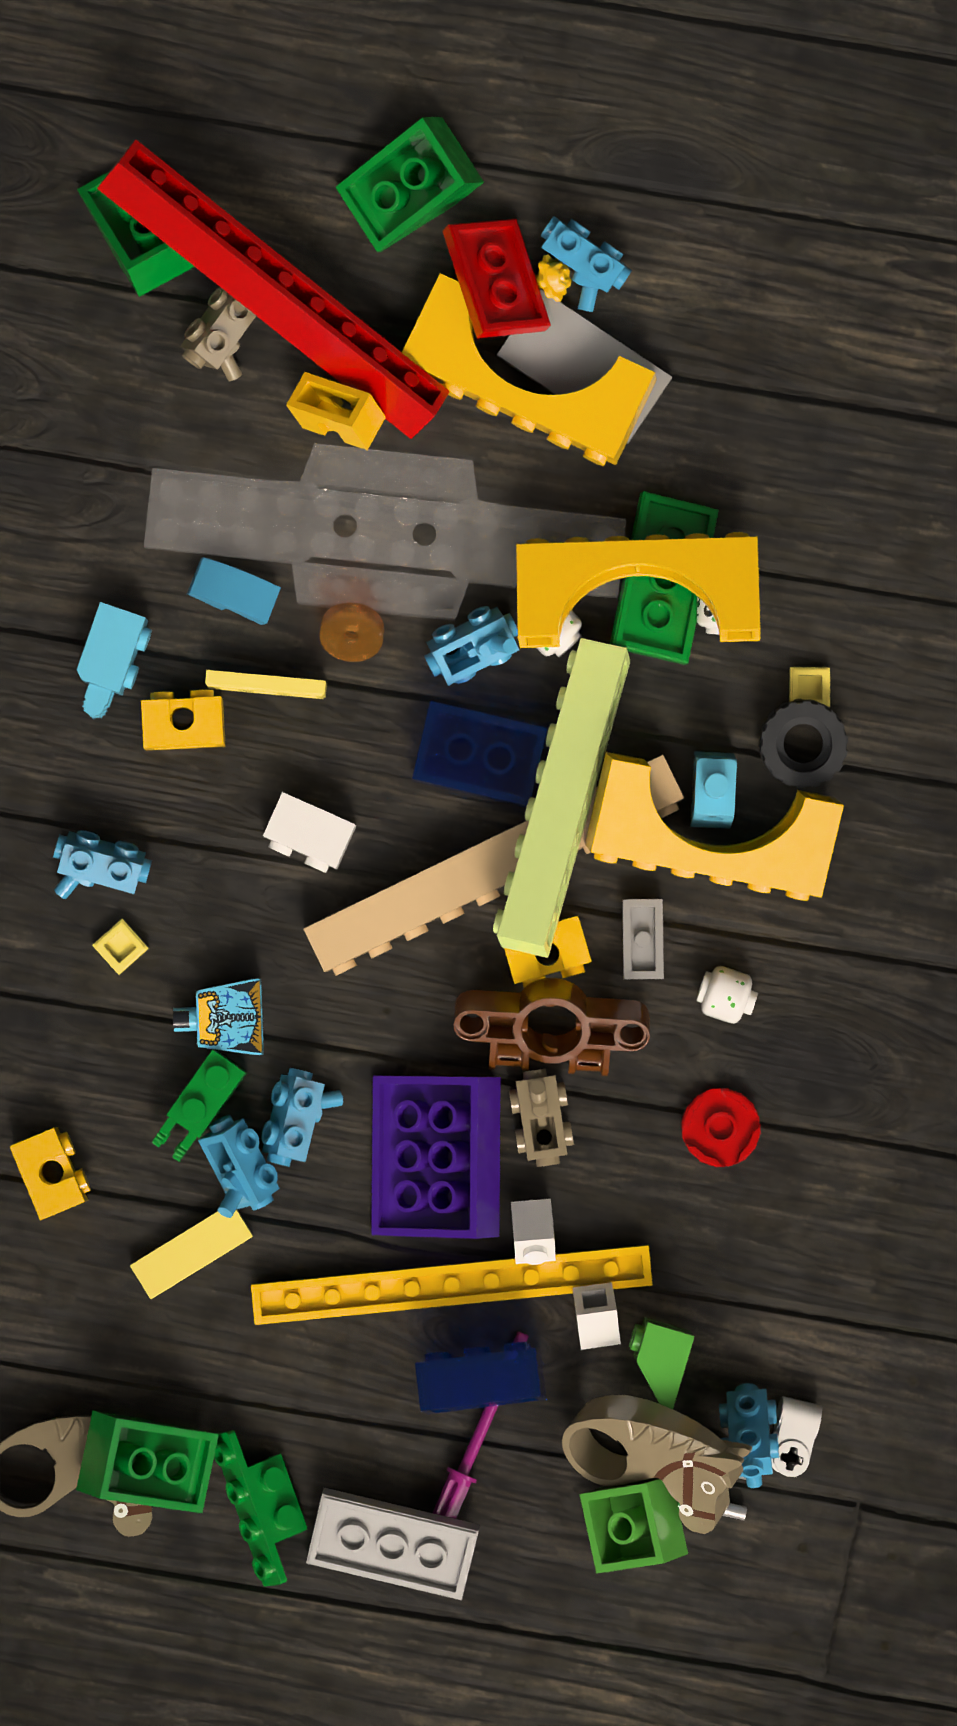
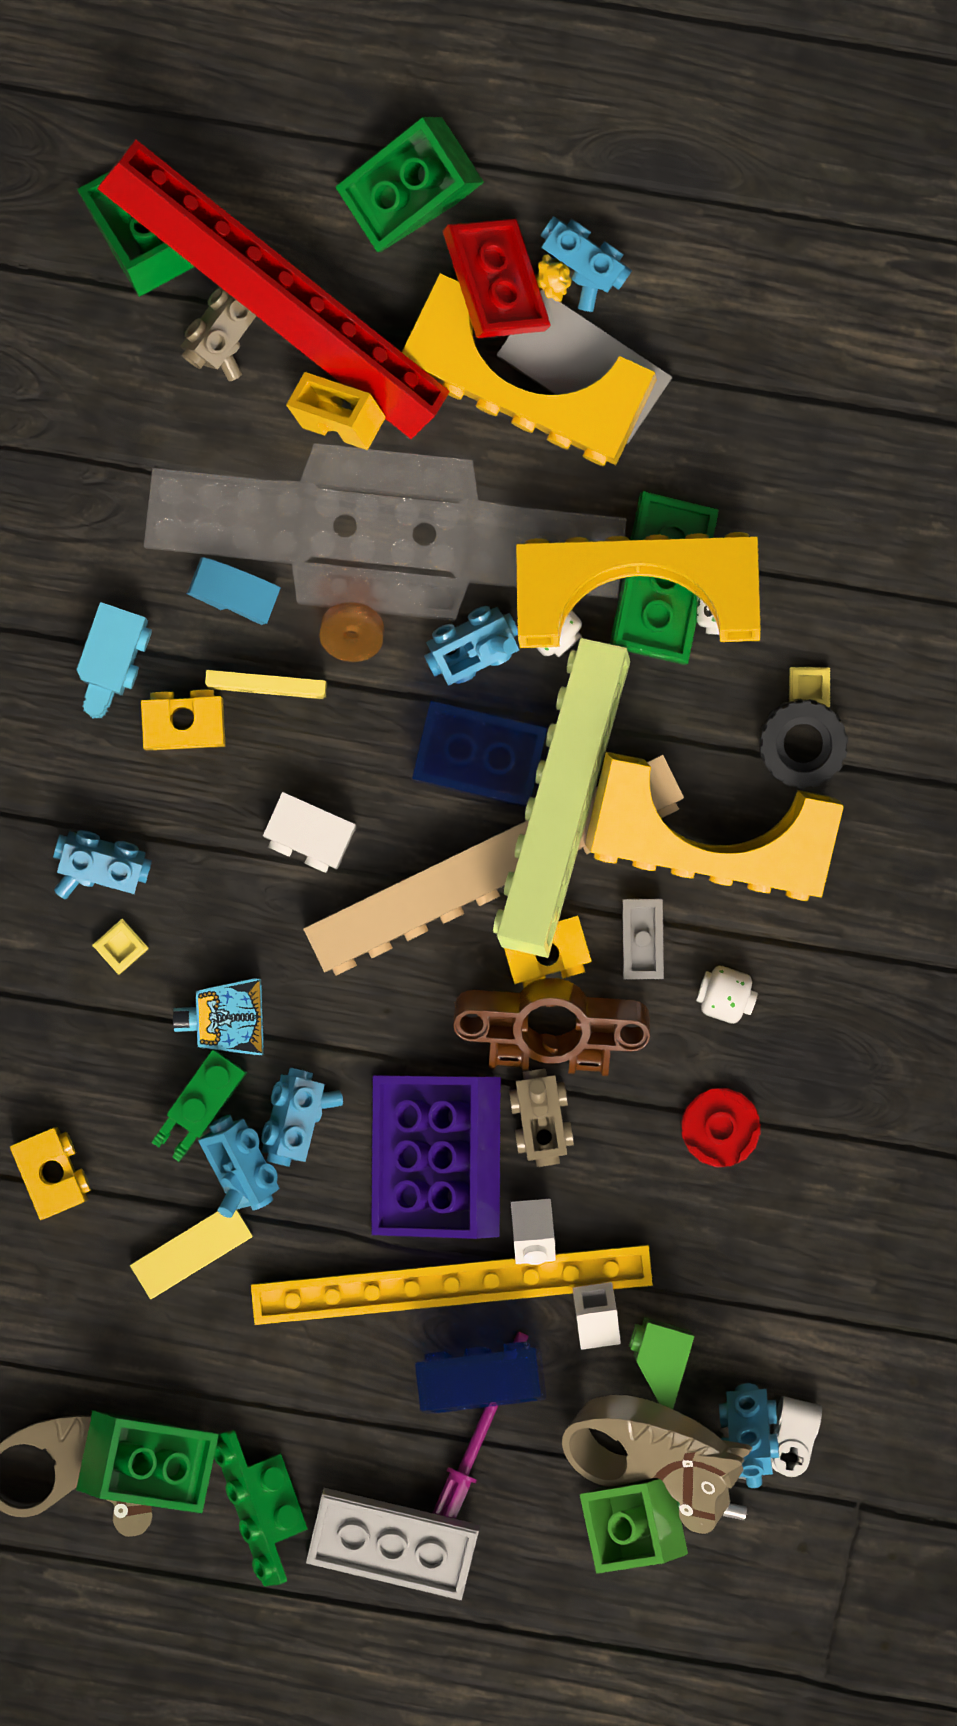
(713, 790): medium azure torso -> none

